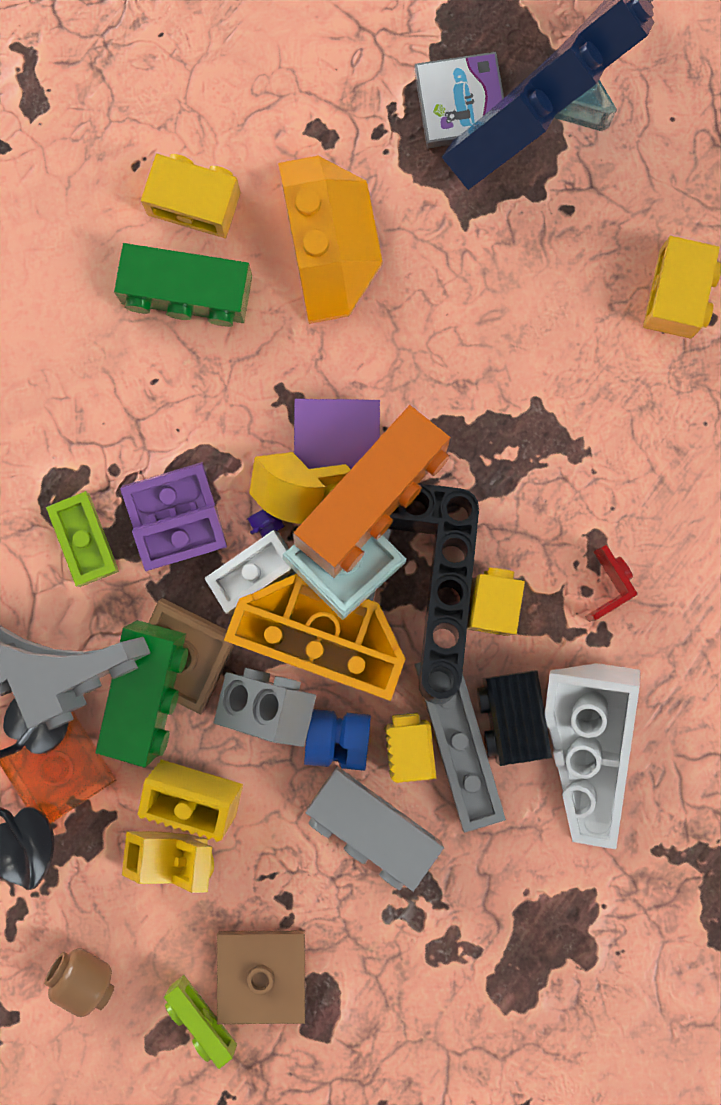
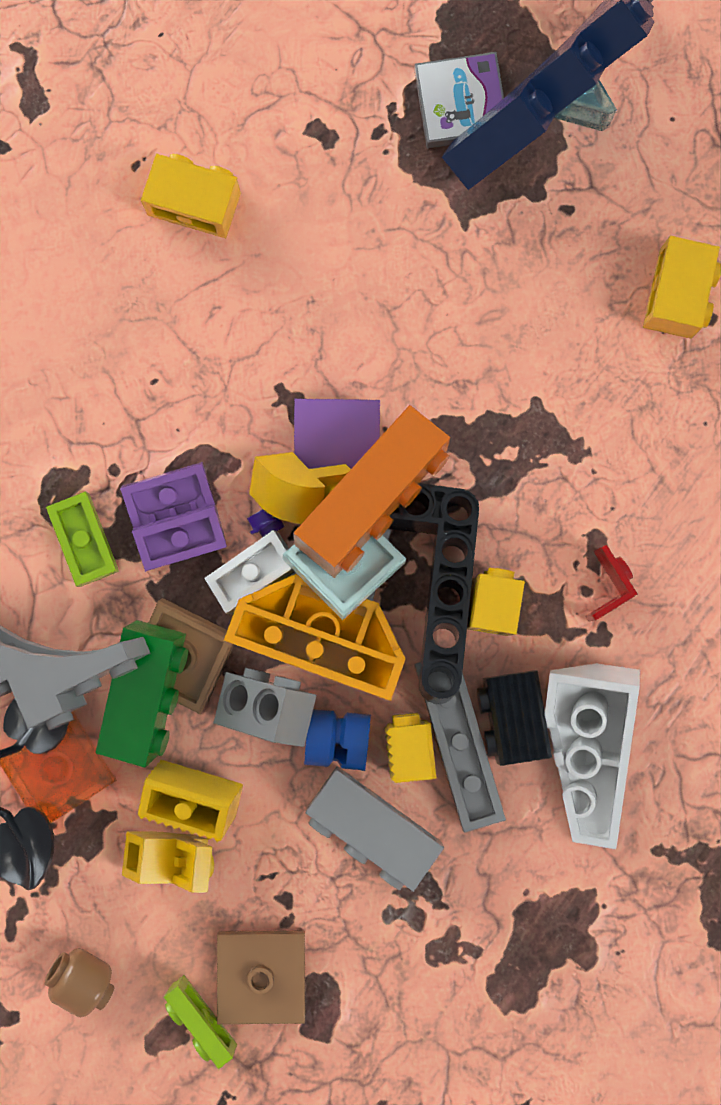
(183, 284): green brick -> none
(330, 235): light orange wedge -> none

